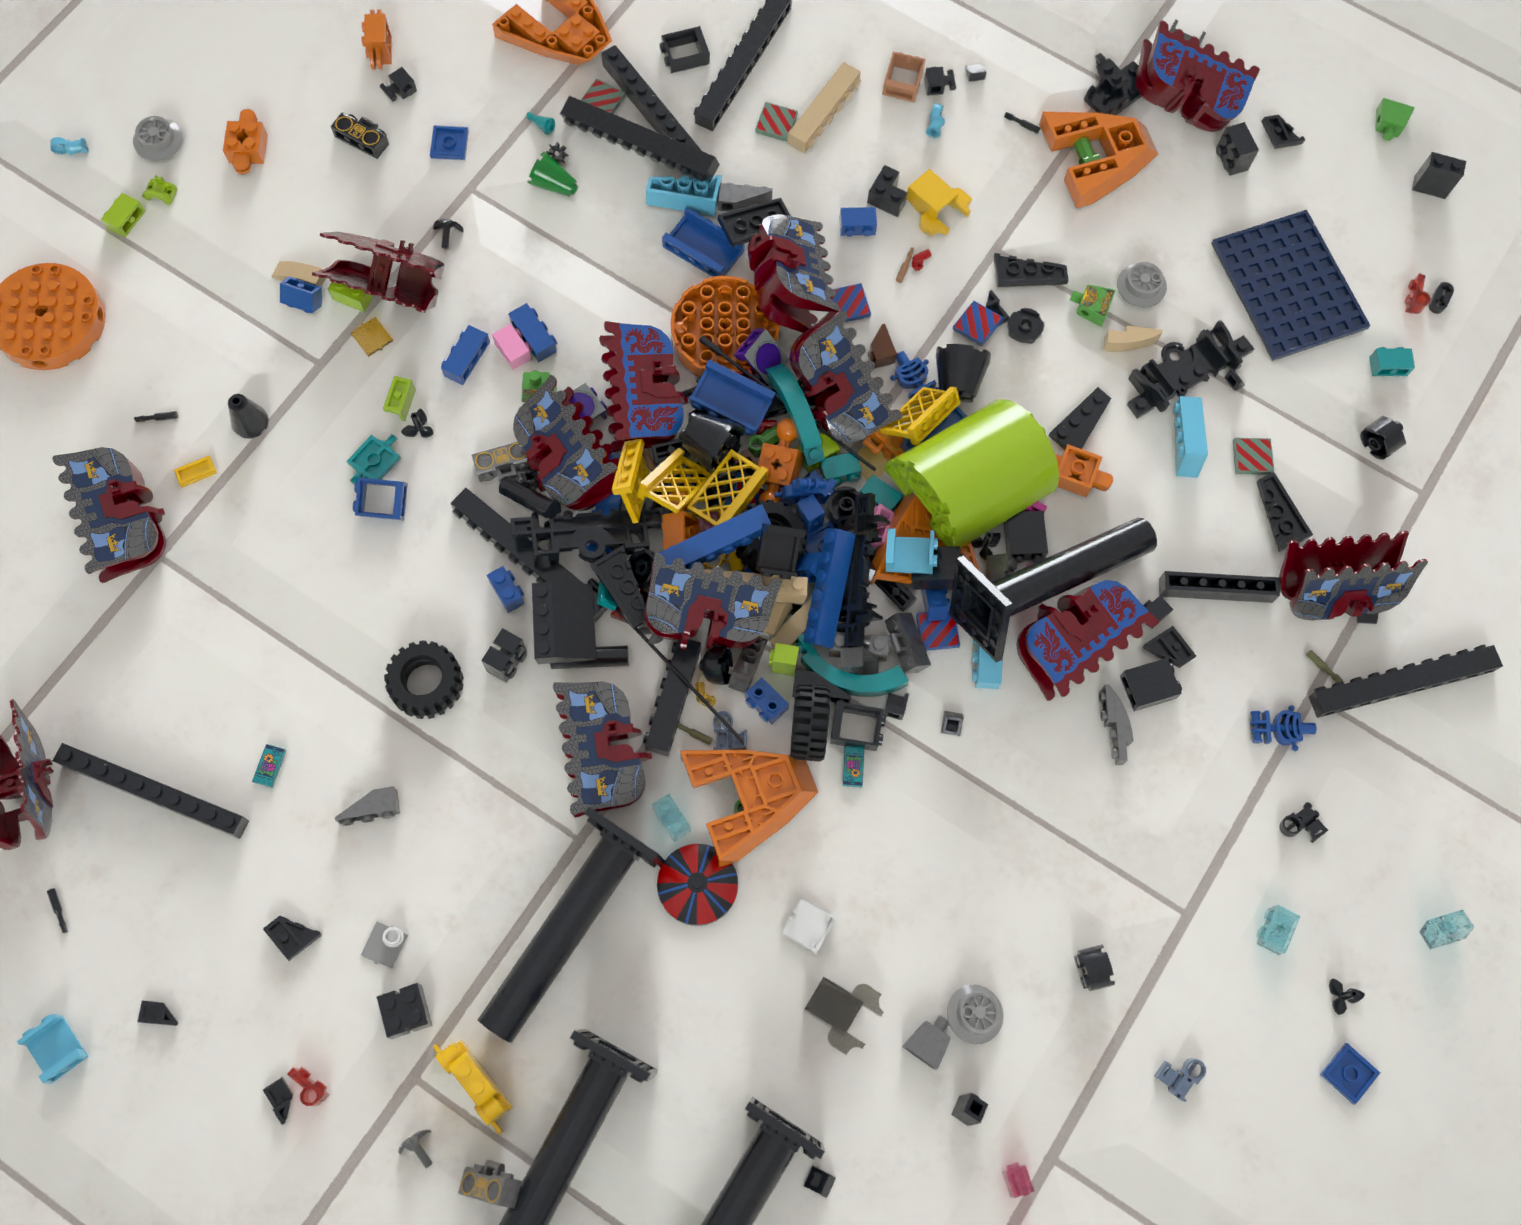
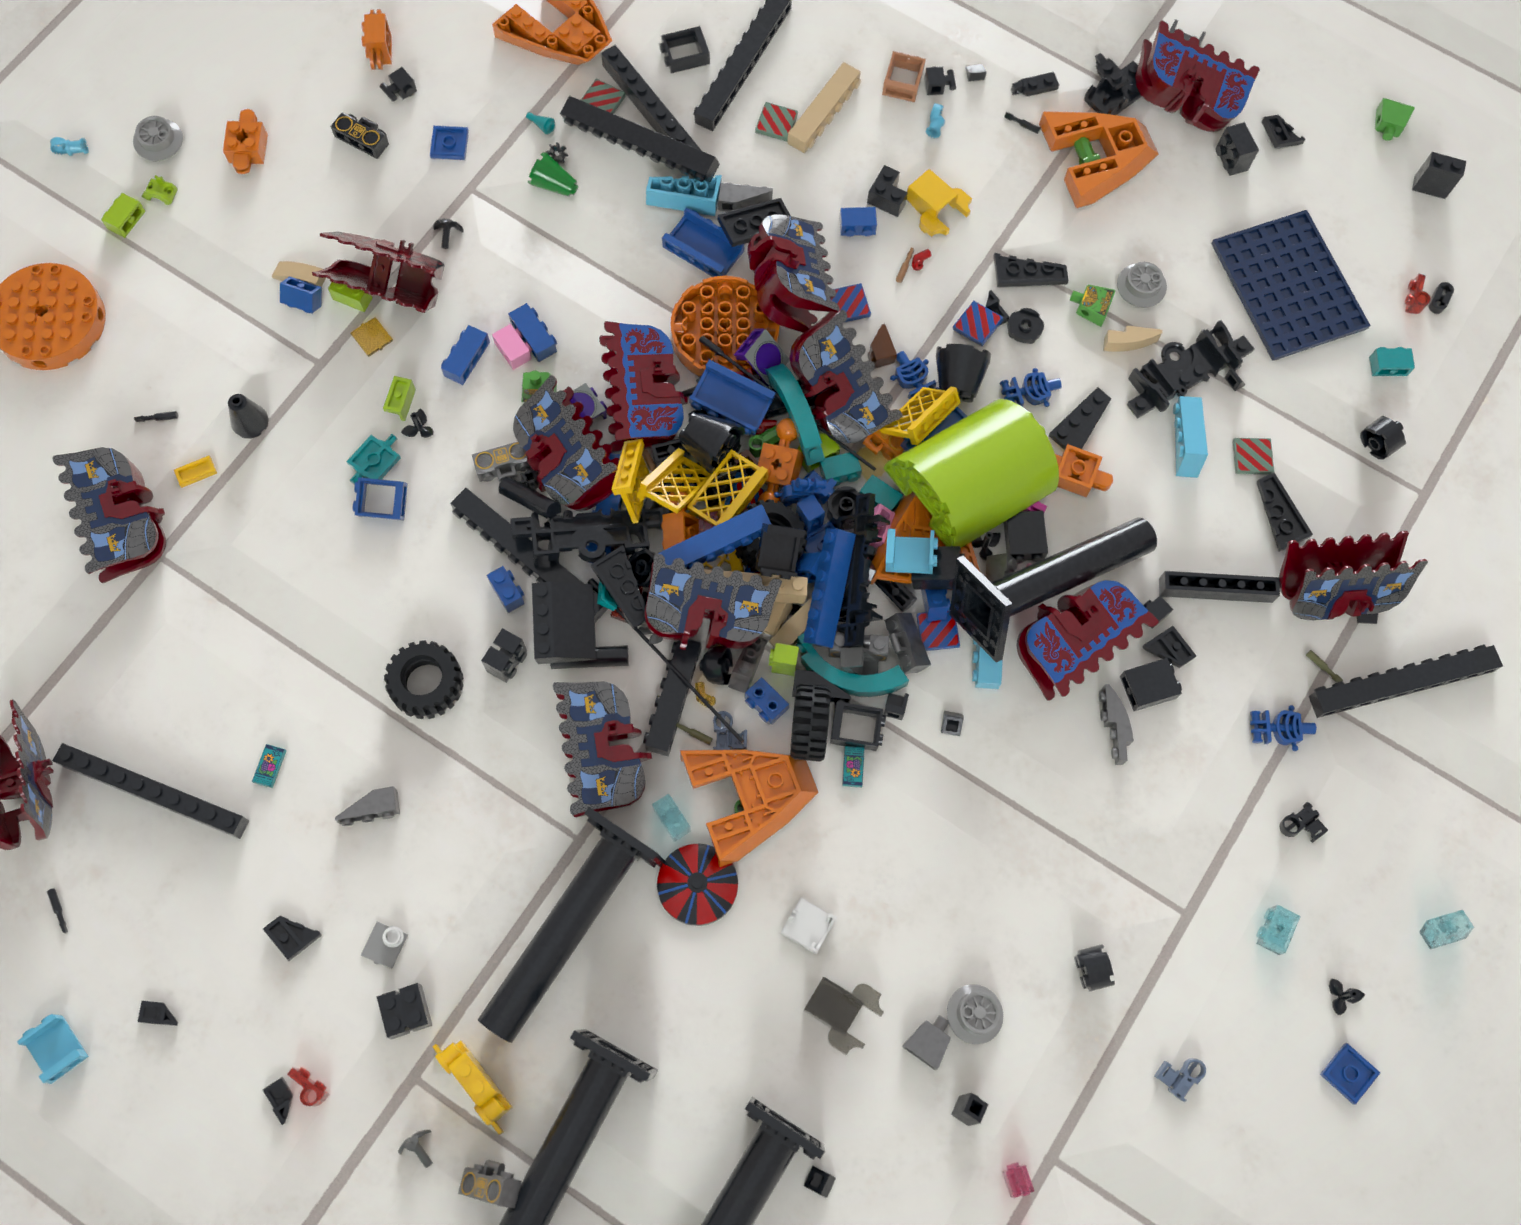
(1036, 84): none -> black hinge
(1040, 392): none -> blue torso

